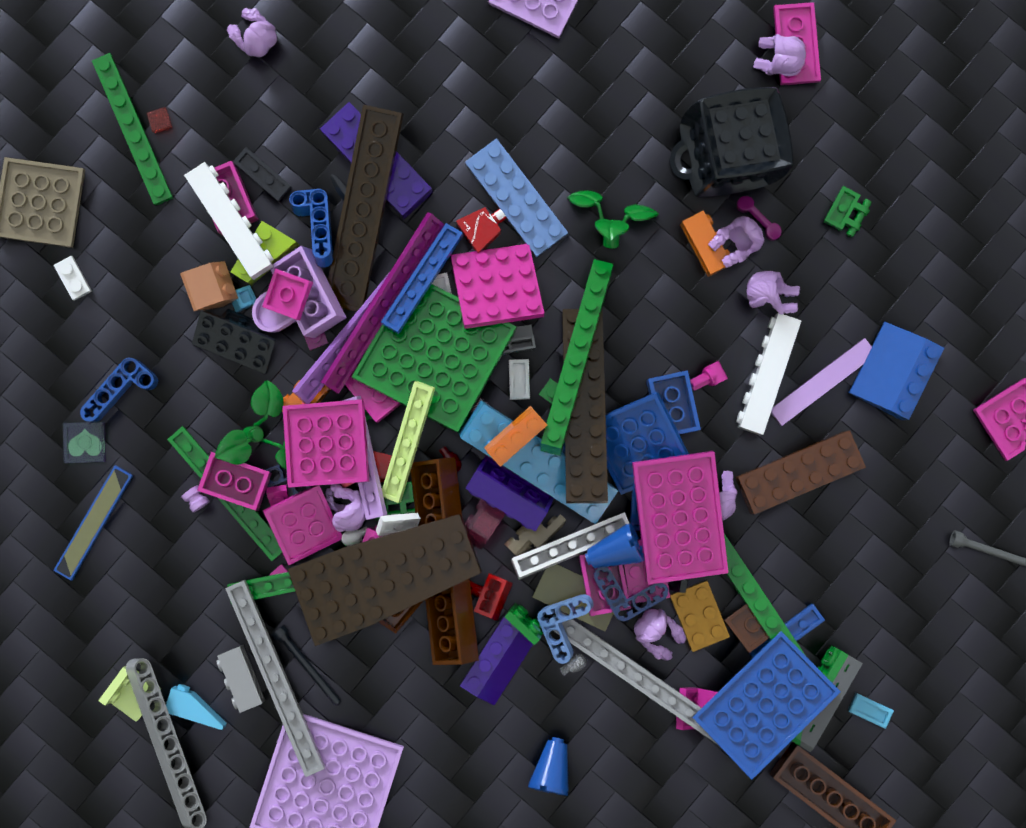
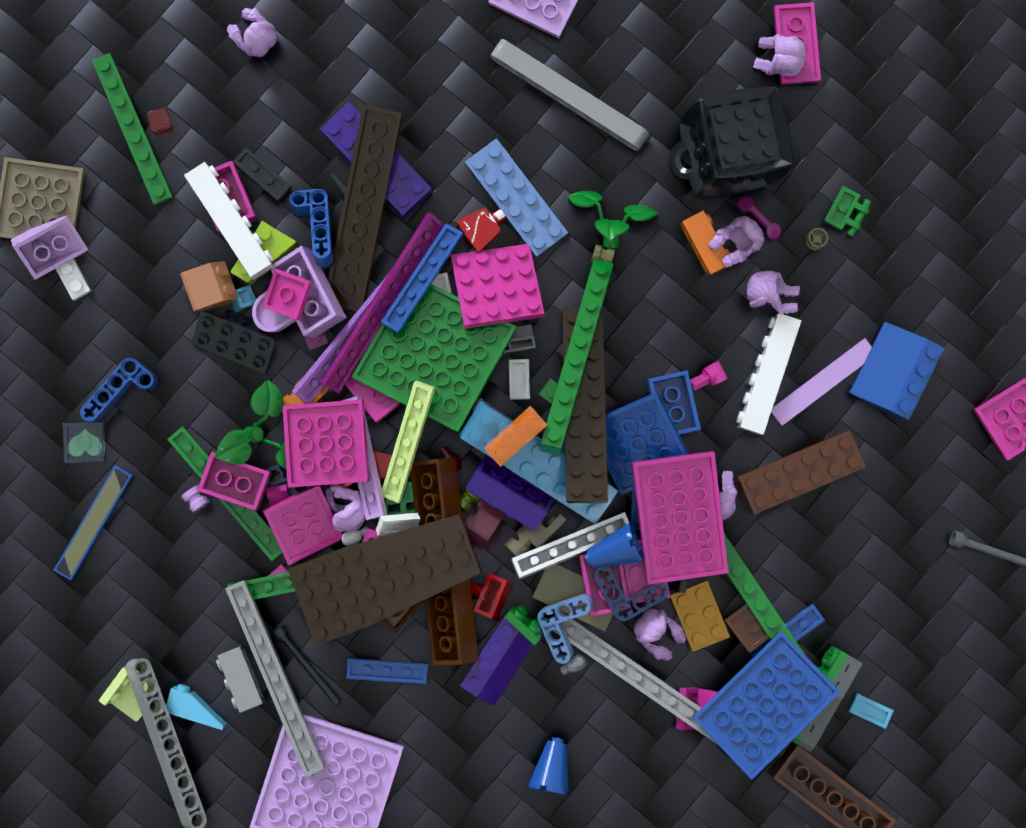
(48, 246): none -> lavender slope
(387, 670): none -> blue tile
(467, 499): none -> clear neon green wheel
(569, 95): none -> light grey beam
(602, 254): none -> olive wheel
(819, 238): none -> olive wheel

